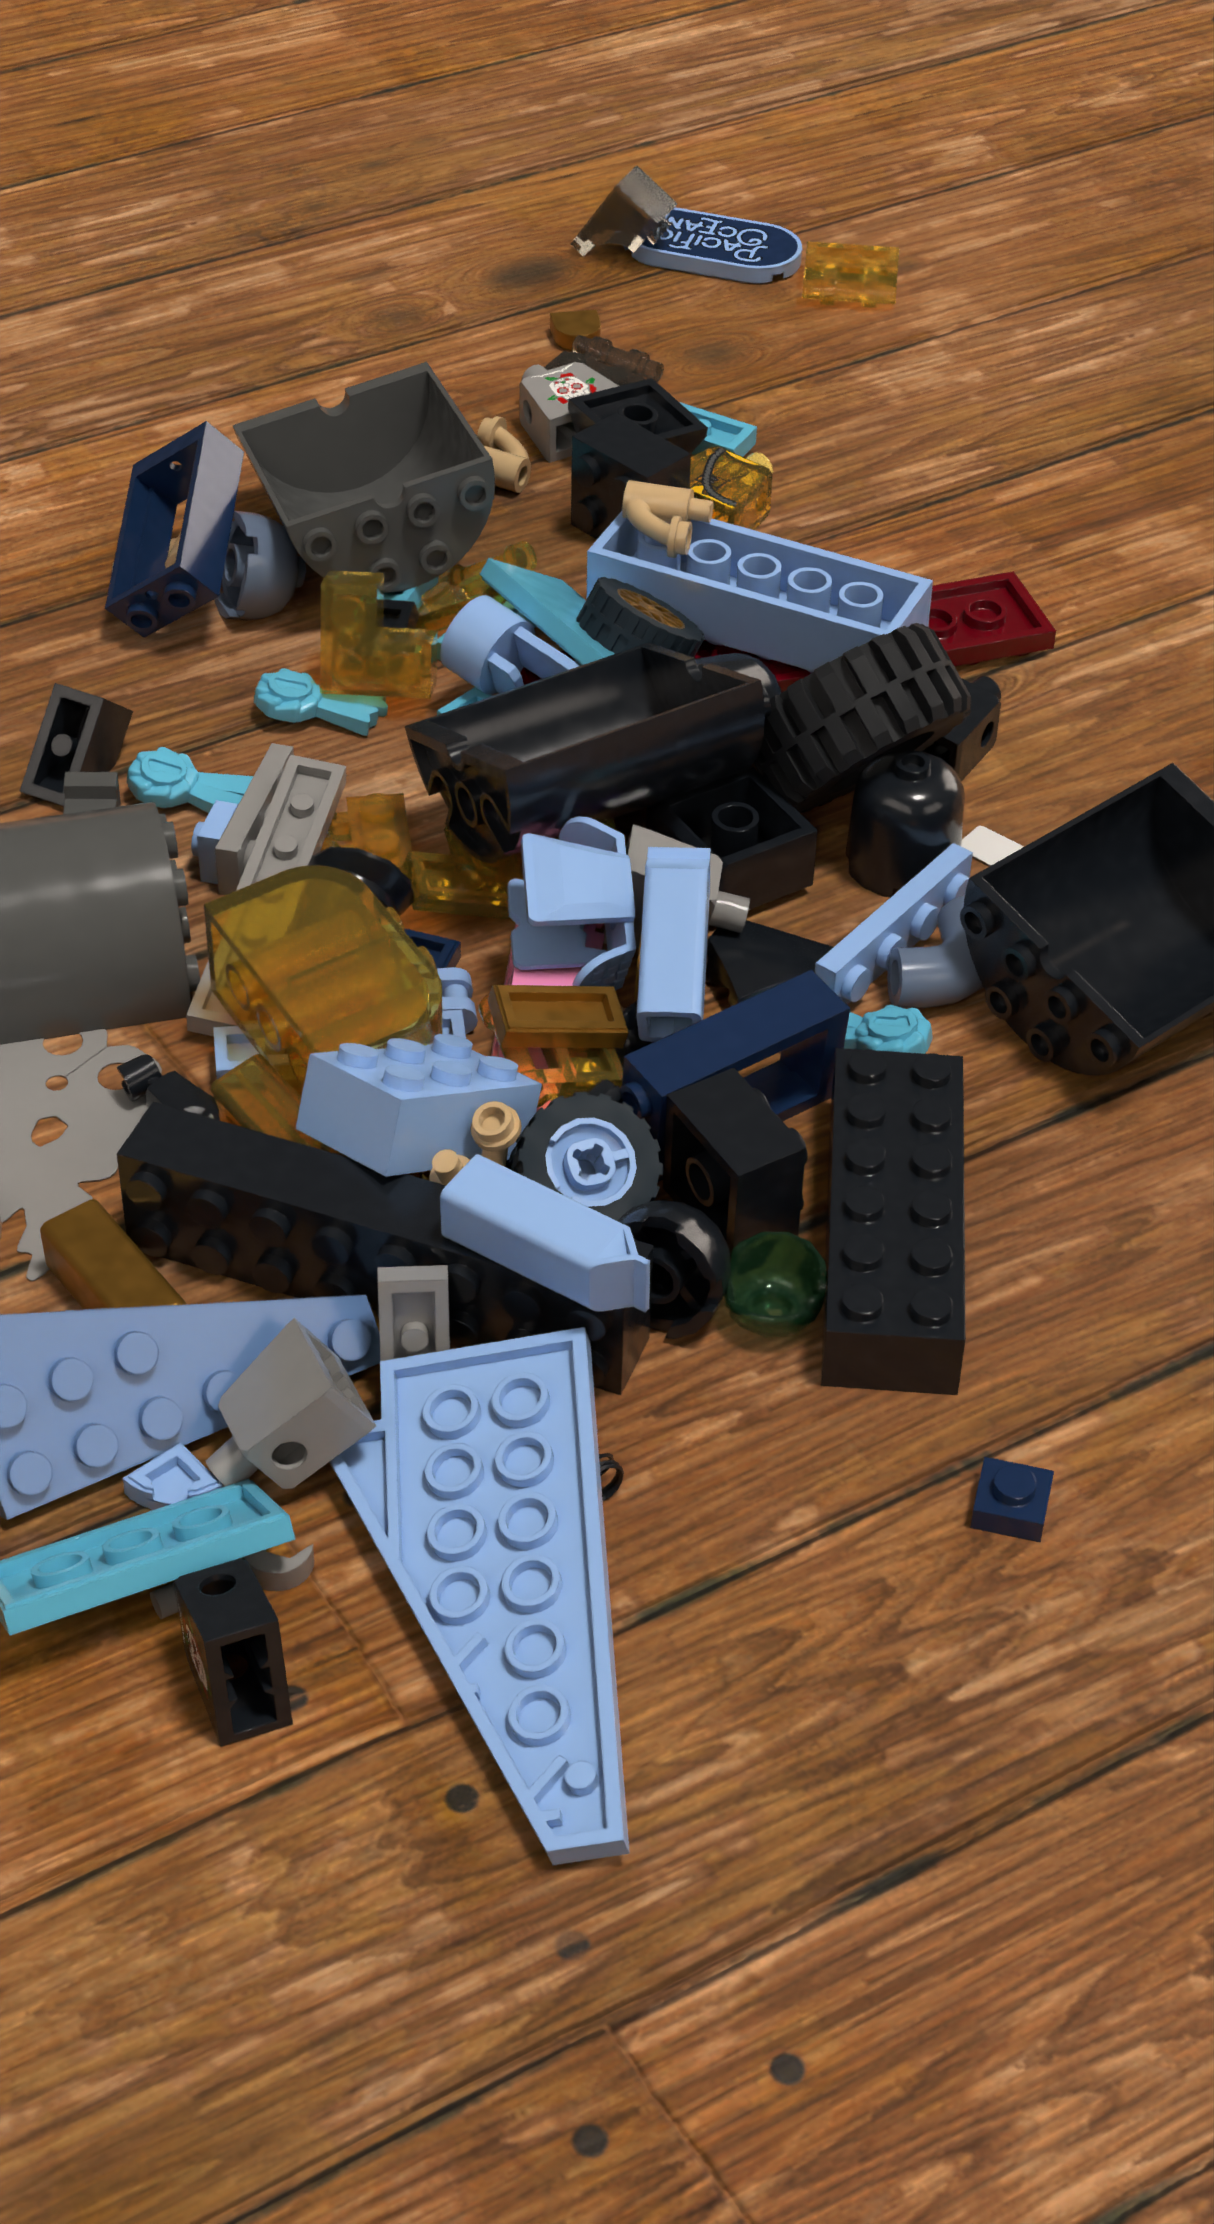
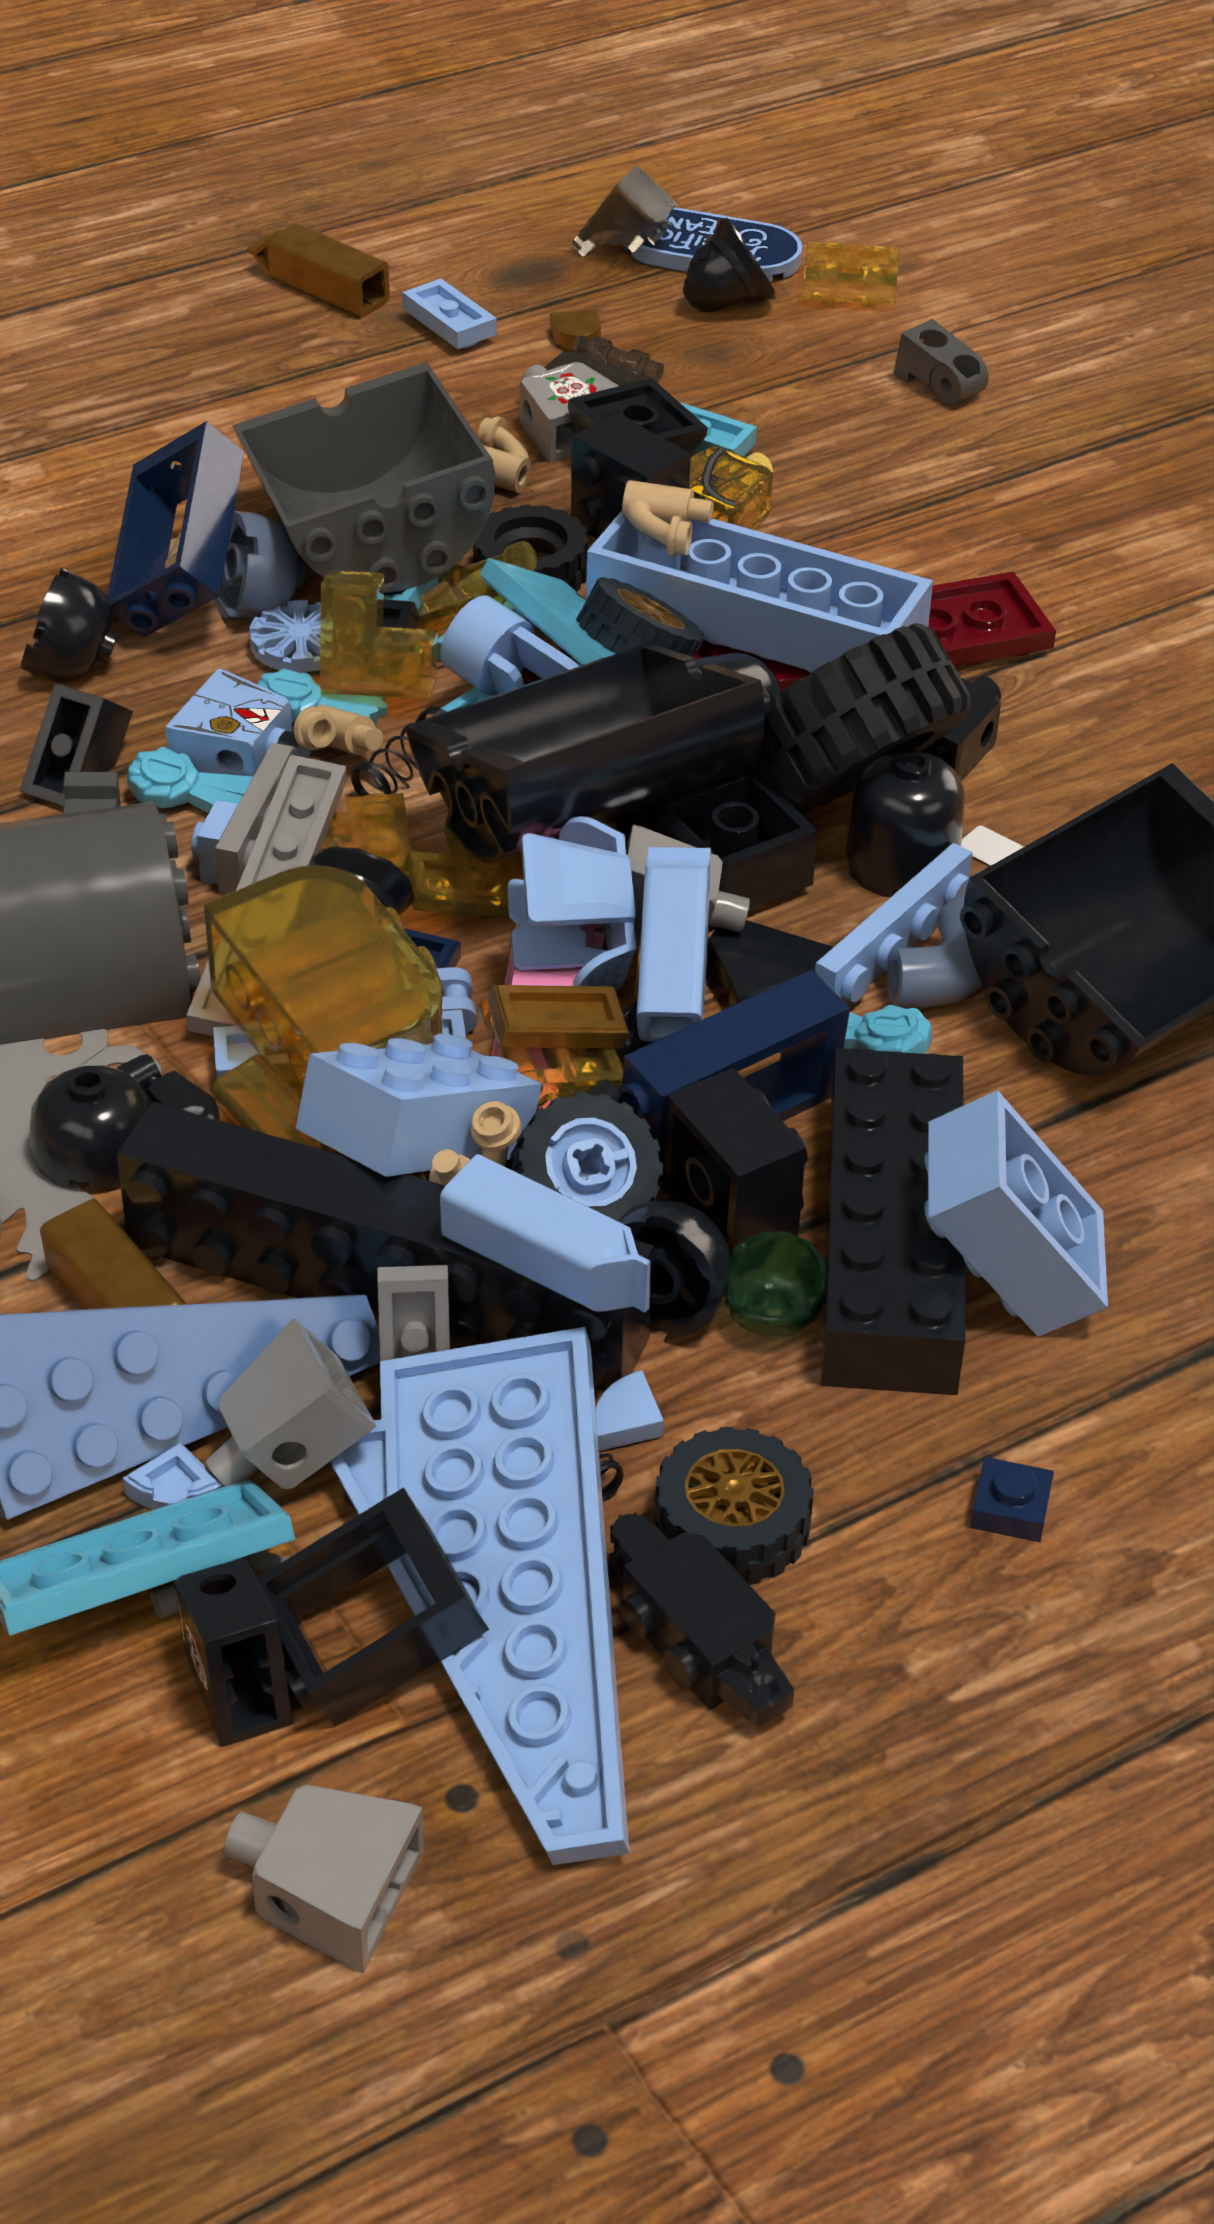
(70, 630): none -> black cylinder
(84, 1123): none -> black cylinder
(231, 726): none -> light blue torso
(286, 641): none -> light blue wheel
(324, 269): none -> pearl gold piece
(331, 1867): none -> light grey torso
(336, 729): none -> tan plant
(341, 1562): none -> black window
(375, 773): none -> black piece
(449, 313): none -> light blue plate
(547, 532): none -> black tyre
(627, 1413): none -> light blue tile
(699, 1618): none -> black hinge
(724, 272): none -> black piece
(734, 1470): none -> black wheel
(940, 363): none -> dark grey leg
(1015, 1214): none -> light blue brick

